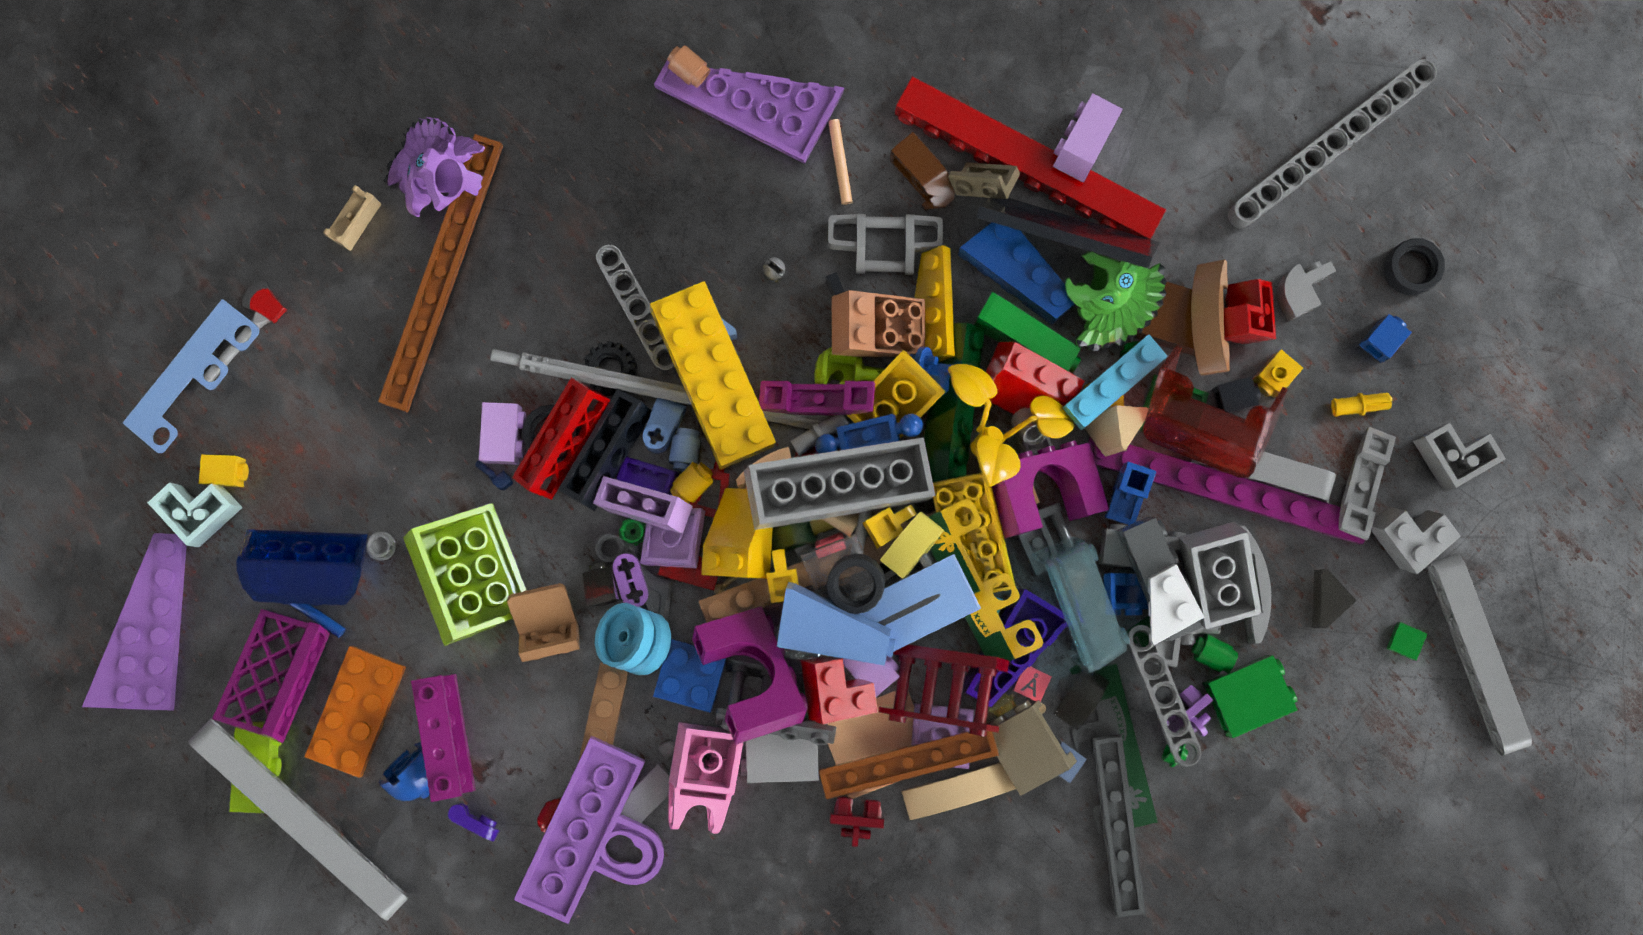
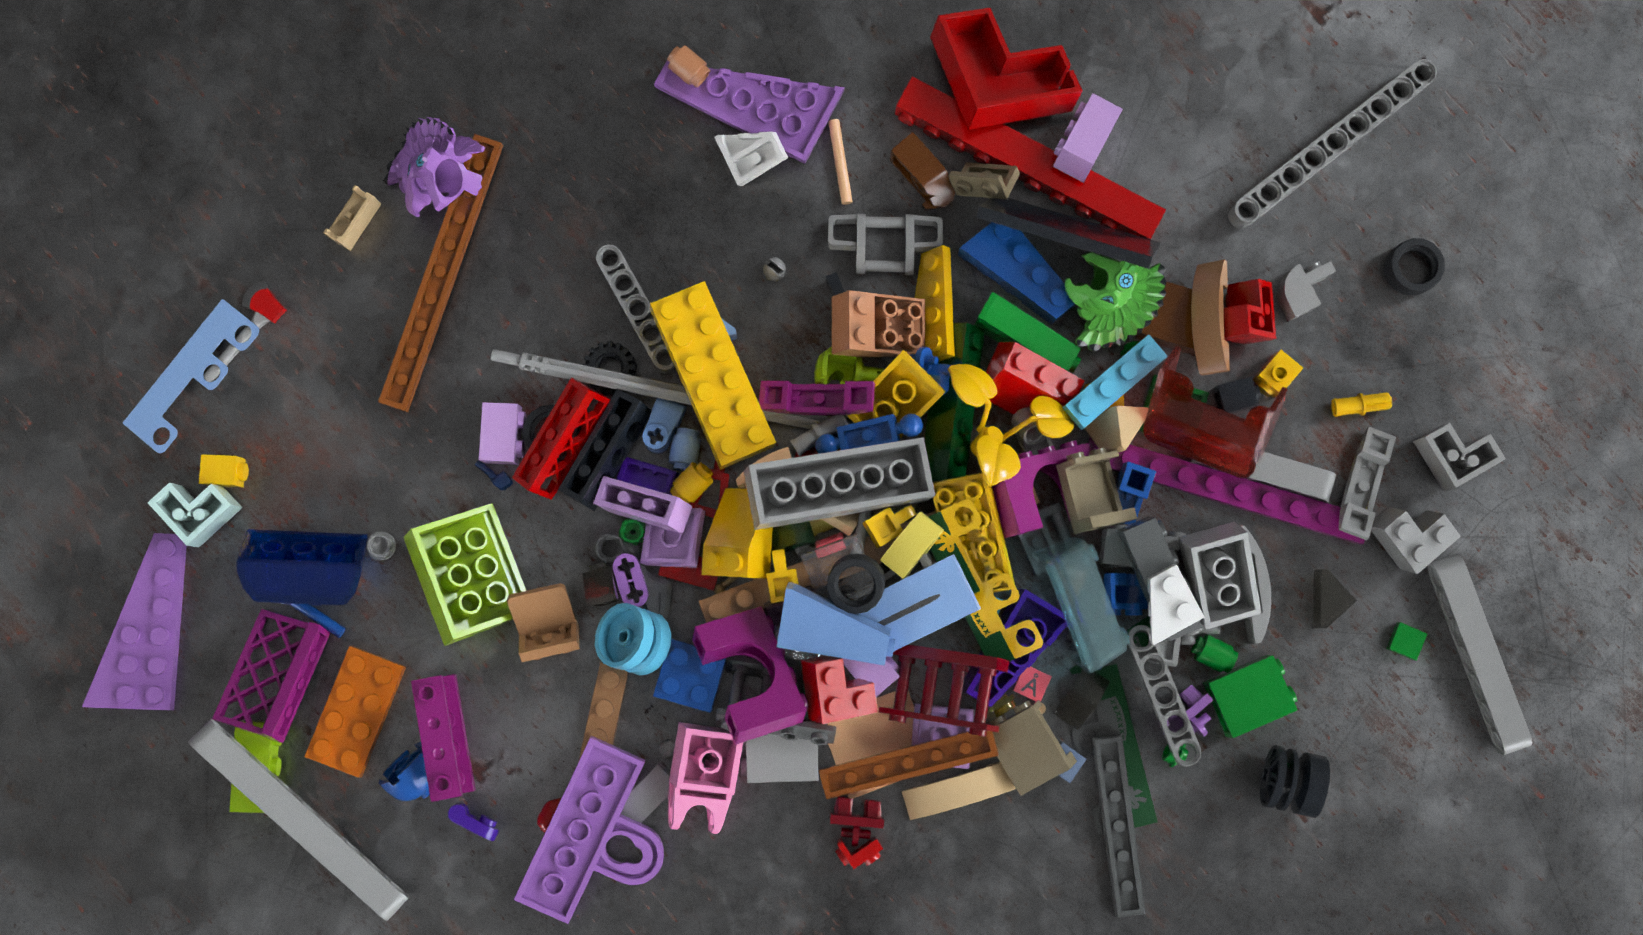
(751, 154): none -> white wing
(865, 853): none -> red bracket
(998, 84): none -> red piece
(1092, 491): none -> dark tan panel
(1295, 781): none -> black wheel
(1385, 337): blue brick -> none

